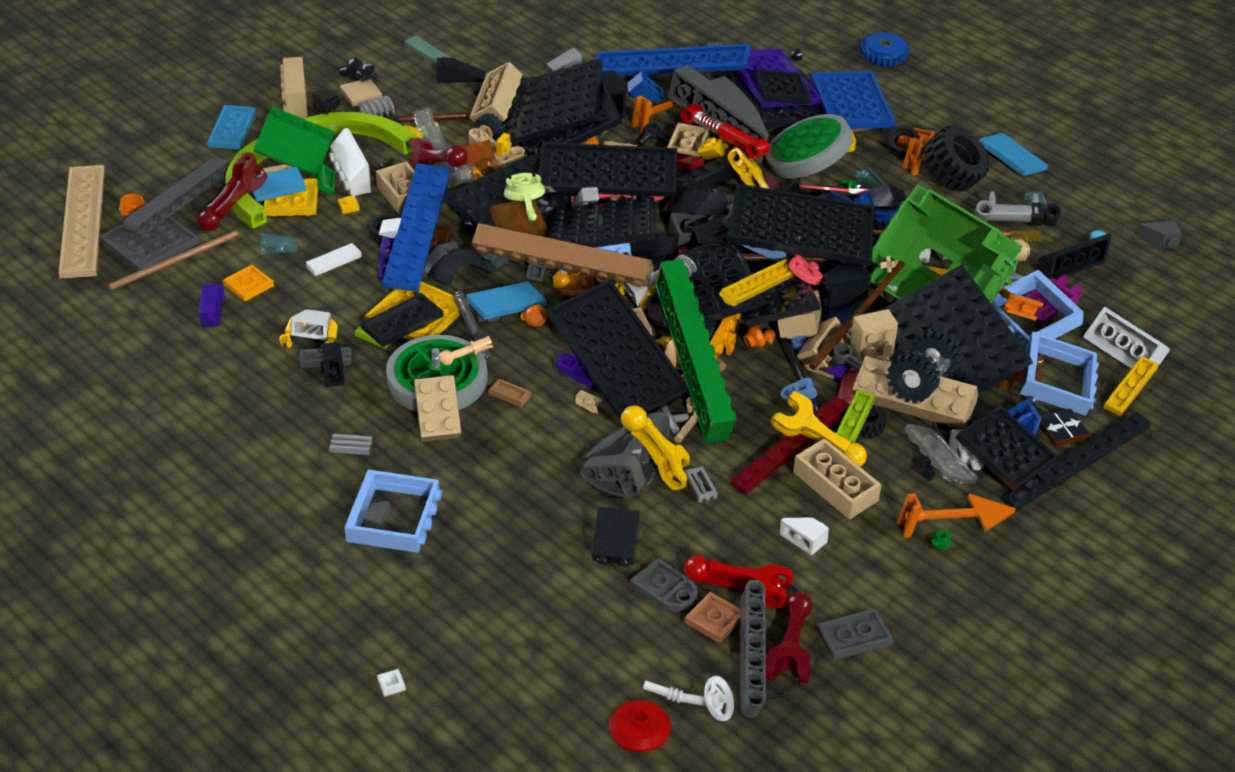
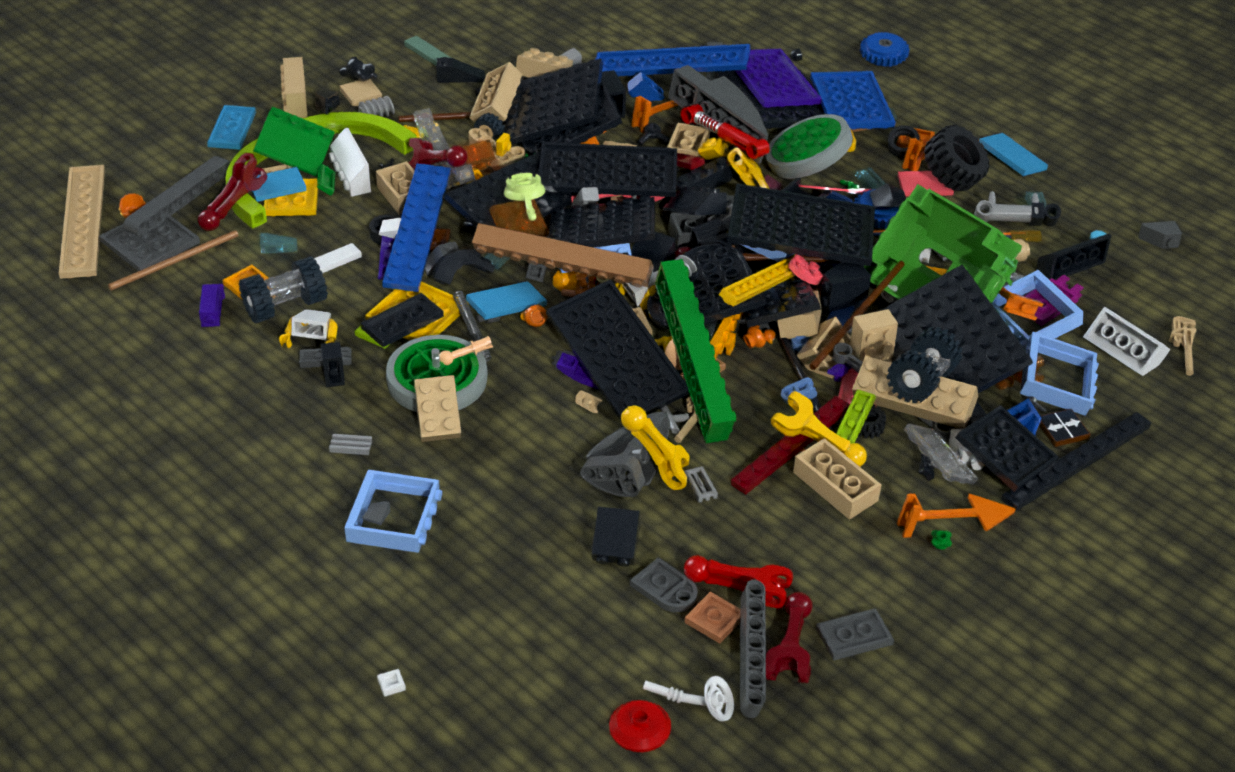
(261, 295): none -> black plate
(348, 204): yellow plate -> none
(510, 392): medium nougat tile -> none
(536, 63): none -> tan brick
(782, 86): black plate -> none
(804, 533): white slope -> none
(888, 264): tan piece -> none
(909, 179): none -> coral tile
(1130, 386): yellow tile -> none
(1183, 333): none -> tan piece

